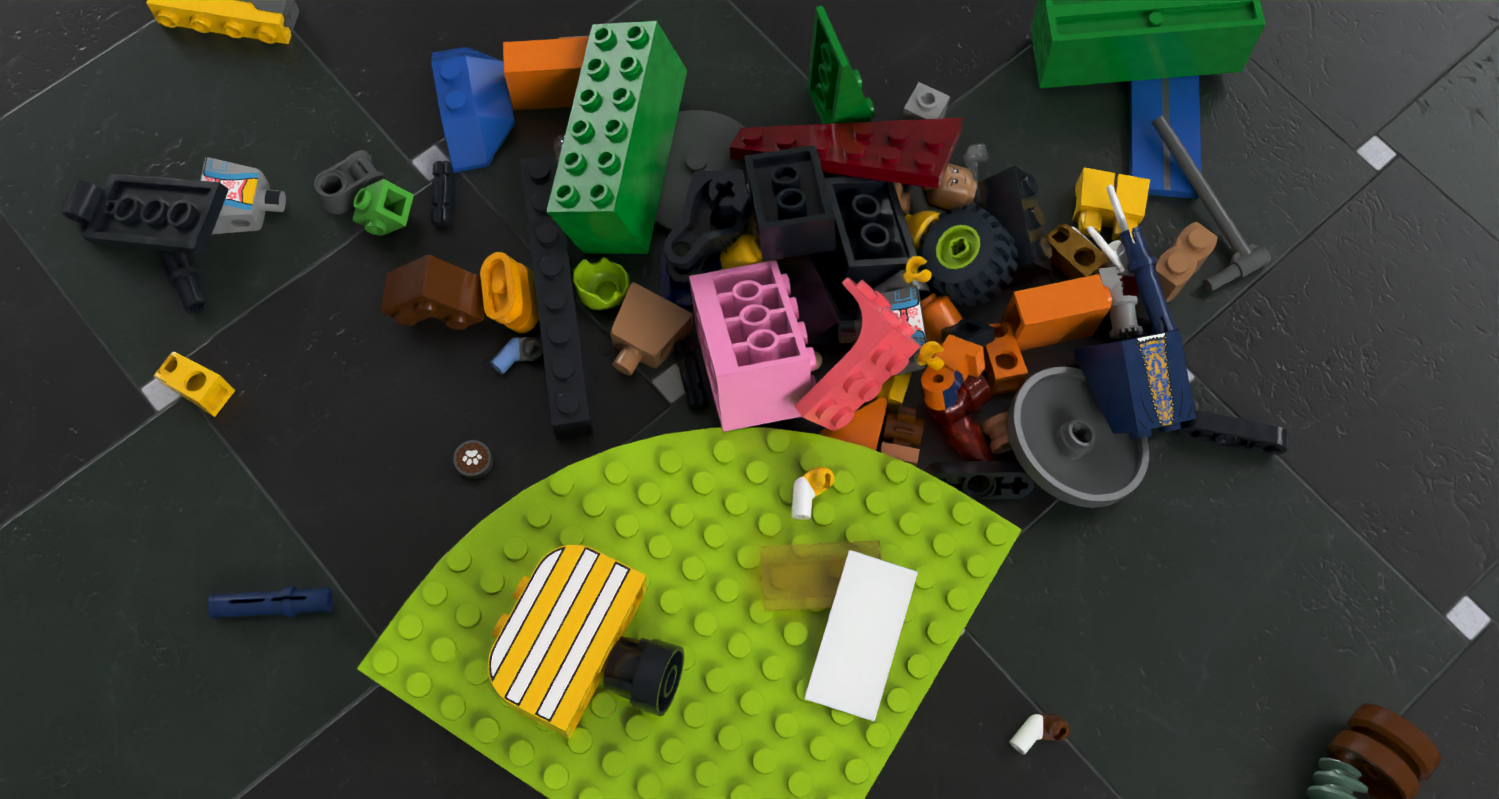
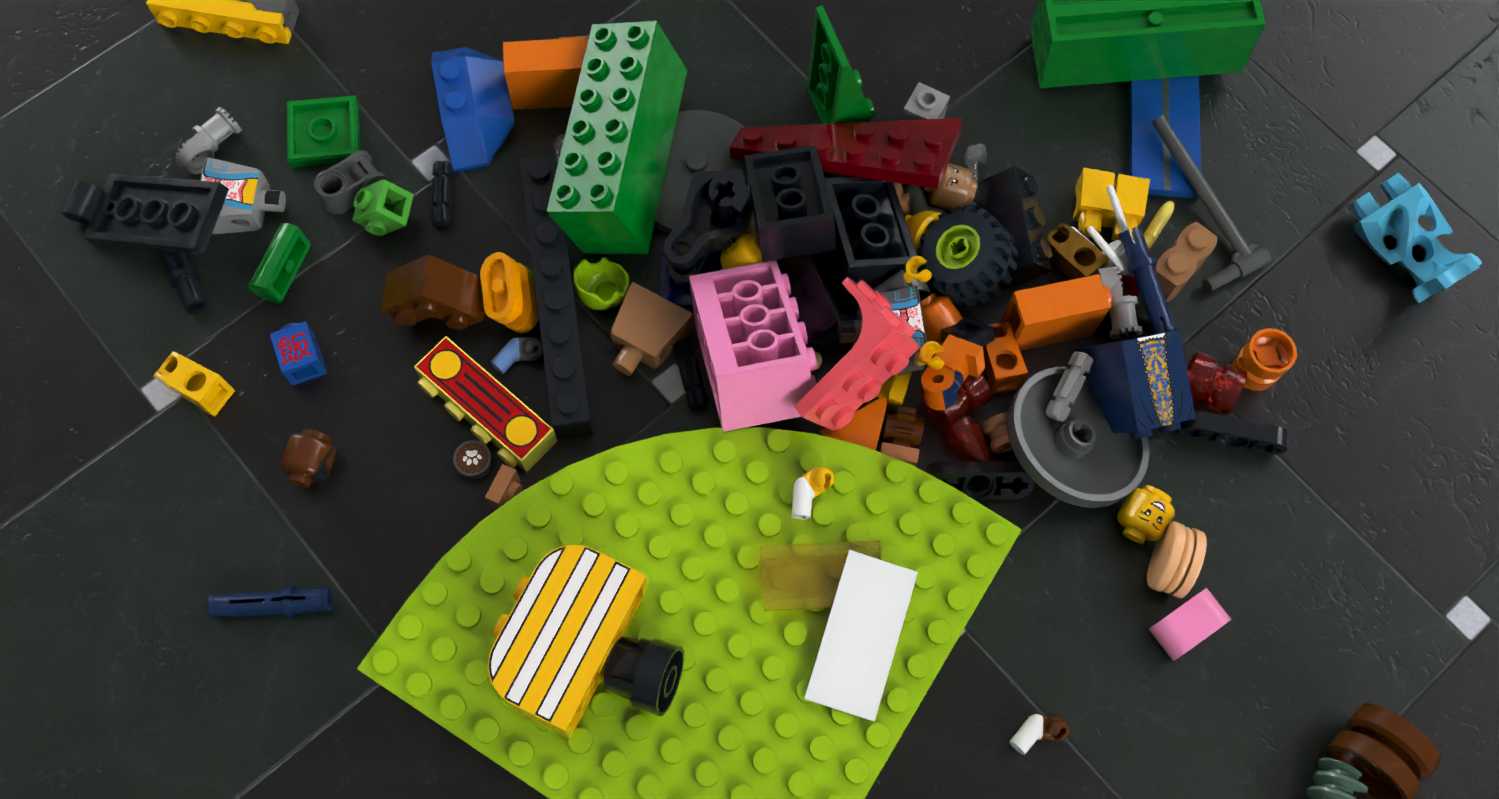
(206, 141): none -> light grey connector
(280, 263): none -> green brick
(298, 353): none -> blue brick
(308, 458): none -> reddish brown head
(322, 130): none -> green tile
(485, 404): none -> brick
(504, 487): none -> nougat plate
(1069, 386): none -> light grey axle
(1146, 514): none -> yellow head
(1158, 223): none -> light yellow piece
(1177, 560): none -> light nougat head
(1190, 624): none -> bright pink beam
(1213, 383): none -> clear red wheel
(1266, 358): none -> orange wheel
(1400, 220): none -> medium azure hips

